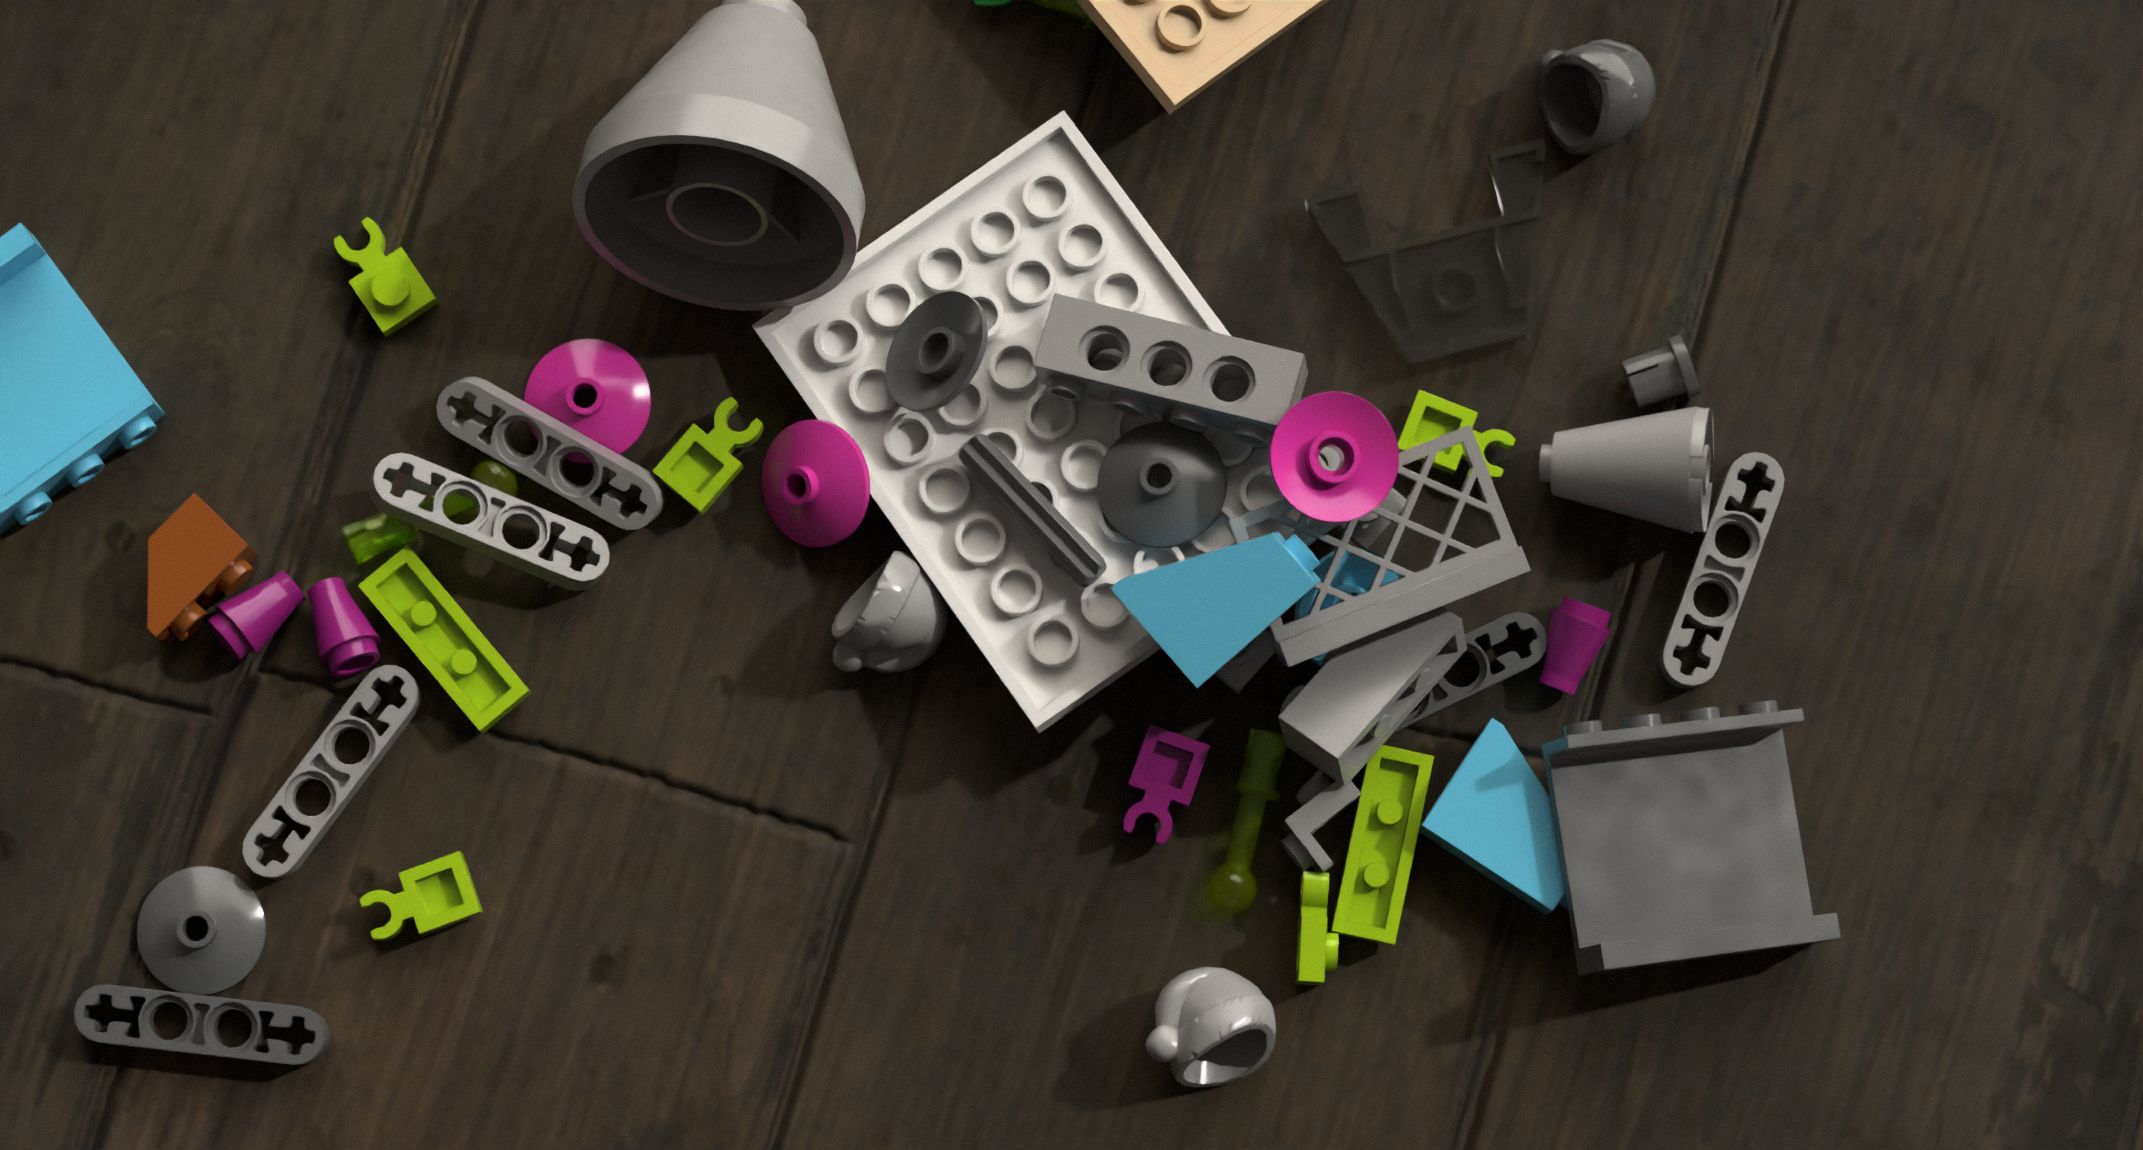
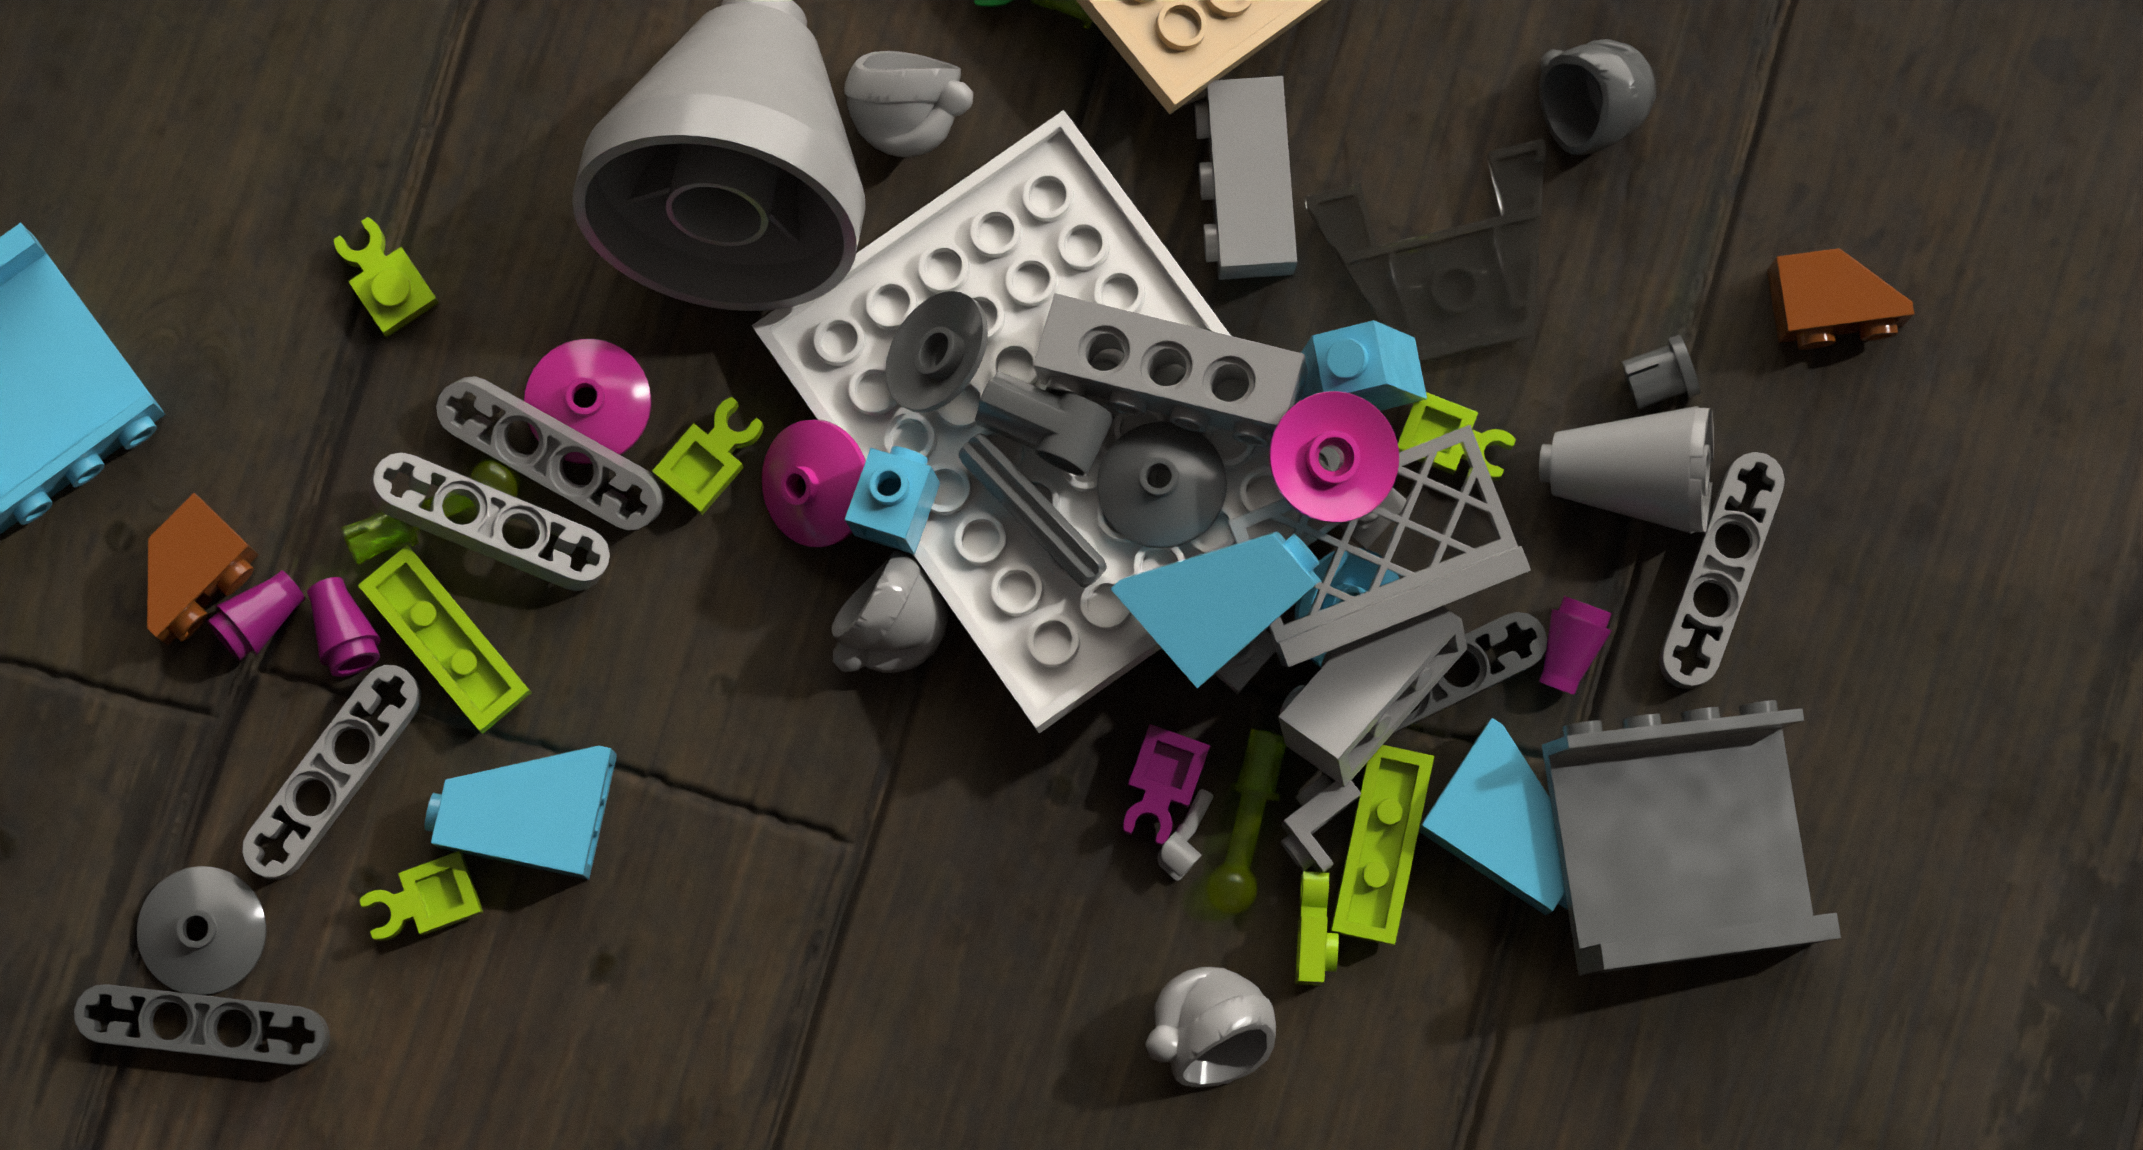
(528, 812): none -> medium azure slope
(893, 498): none -> medium azure brick
(905, 101): none -> light grey piece
(1060, 429): none -> dark grey piece
(1177, 854): none -> light grey hand
(1247, 178): none -> light grey brick
(1366, 362): none -> medium azure slope
(1831, 296): none -> dark orange slope

